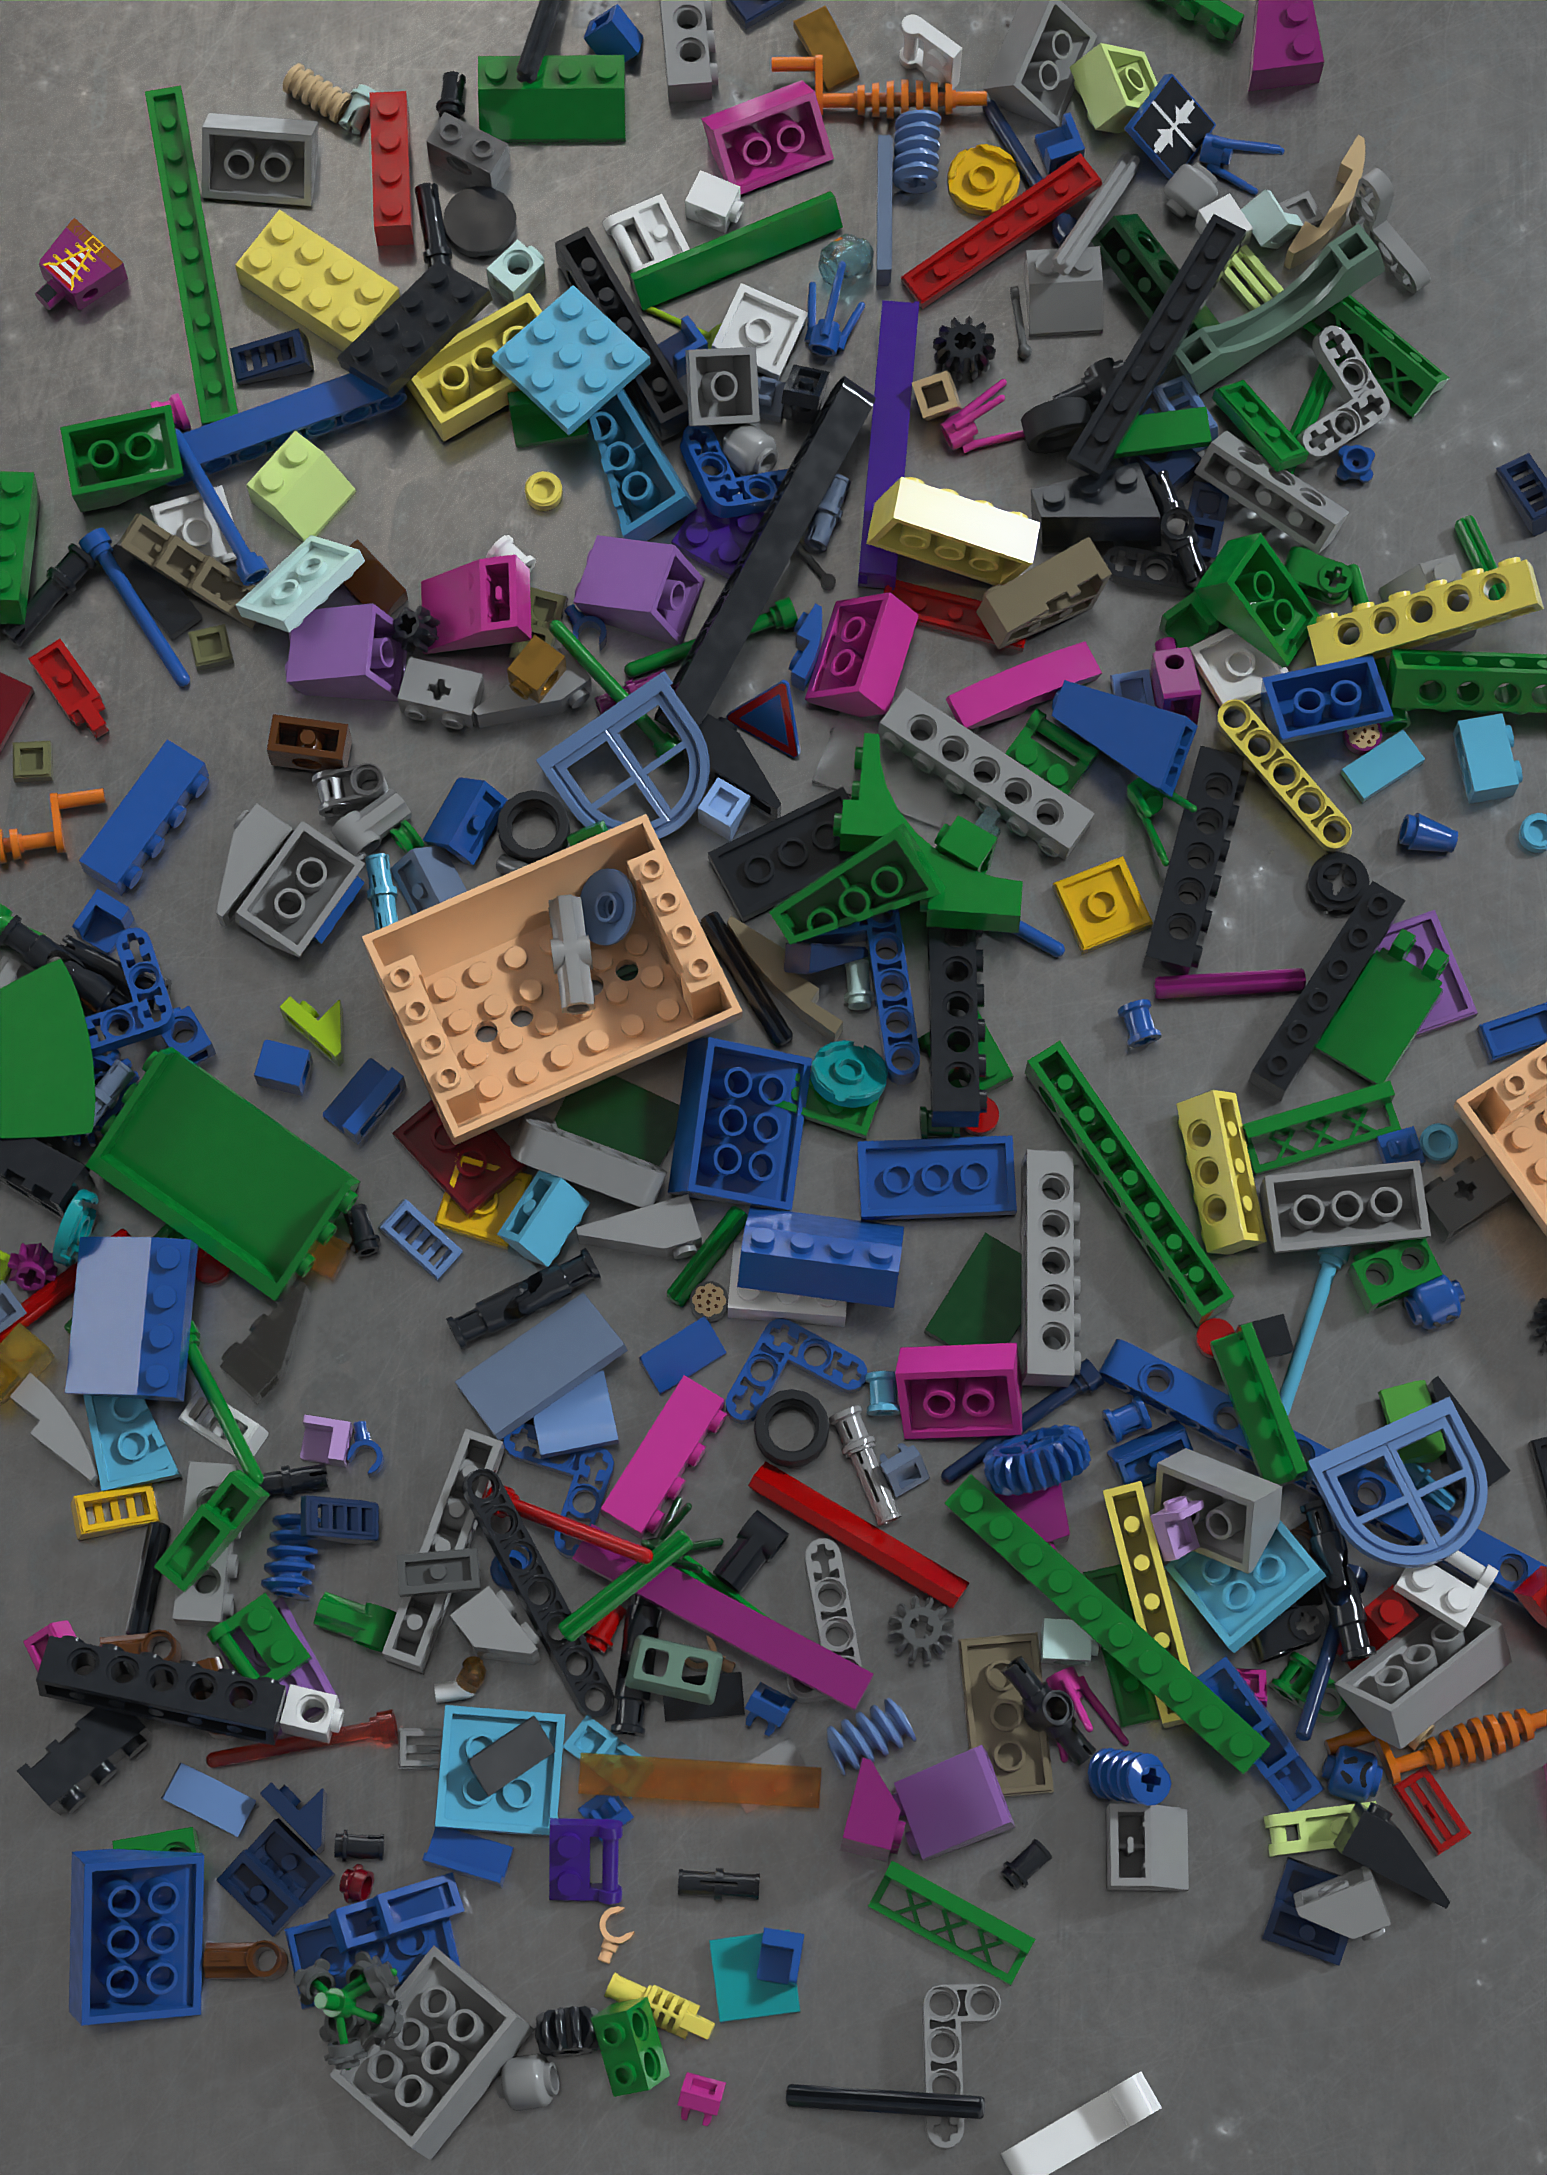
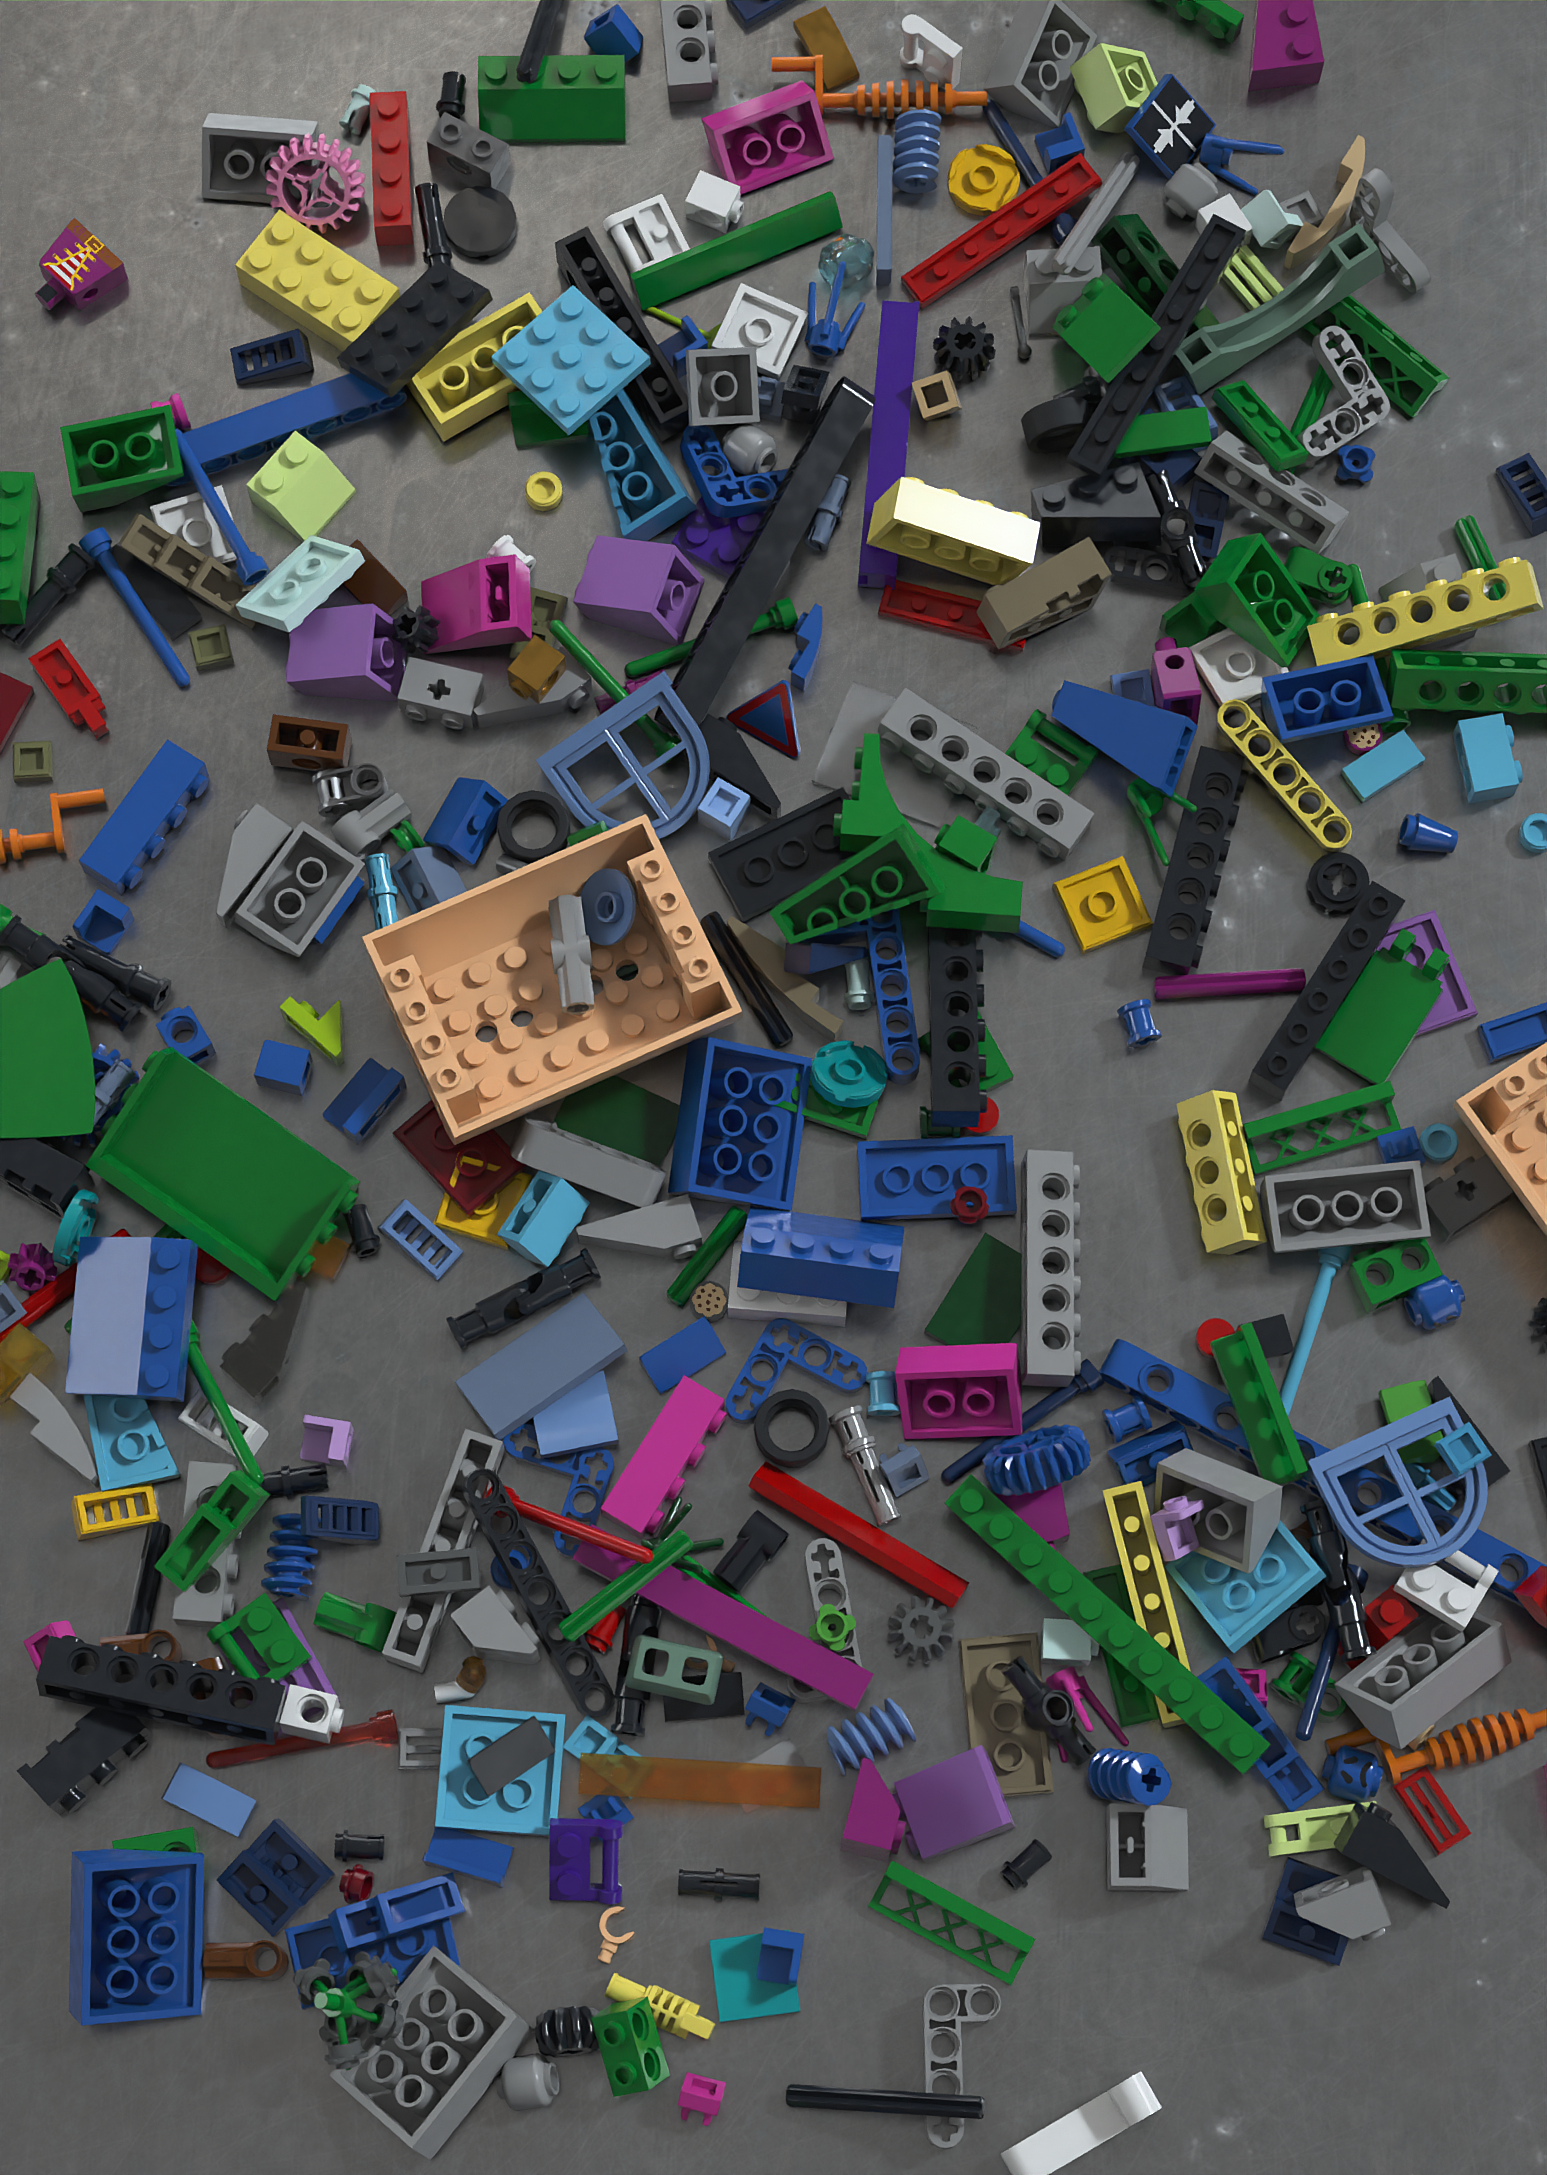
(135, 1012): blue beam -> none
(191, 254): green plate -> none
(302, 176): none -> bright pink gear
(308, 1821): dark blue slope -> none
(316, 92): tan piece -> none
(363, 1441): blue piece -> none
(511, 285): light aqua brick -> none
(582, 622): blue piece -> none
(827, 580): dark grey hinge -> none
(829, 1616): none -> bright green plate
(862, 655): dark pink slope -> none
(960, 427): dark pink plant -> none
(969, 1194): none -> dark red plate
(1022, 686): dark pink slope -> none
(1105, 327): none -> green slope
(1128, 1183): green brick -> none
(1462, 1450): none -> dark azure tile

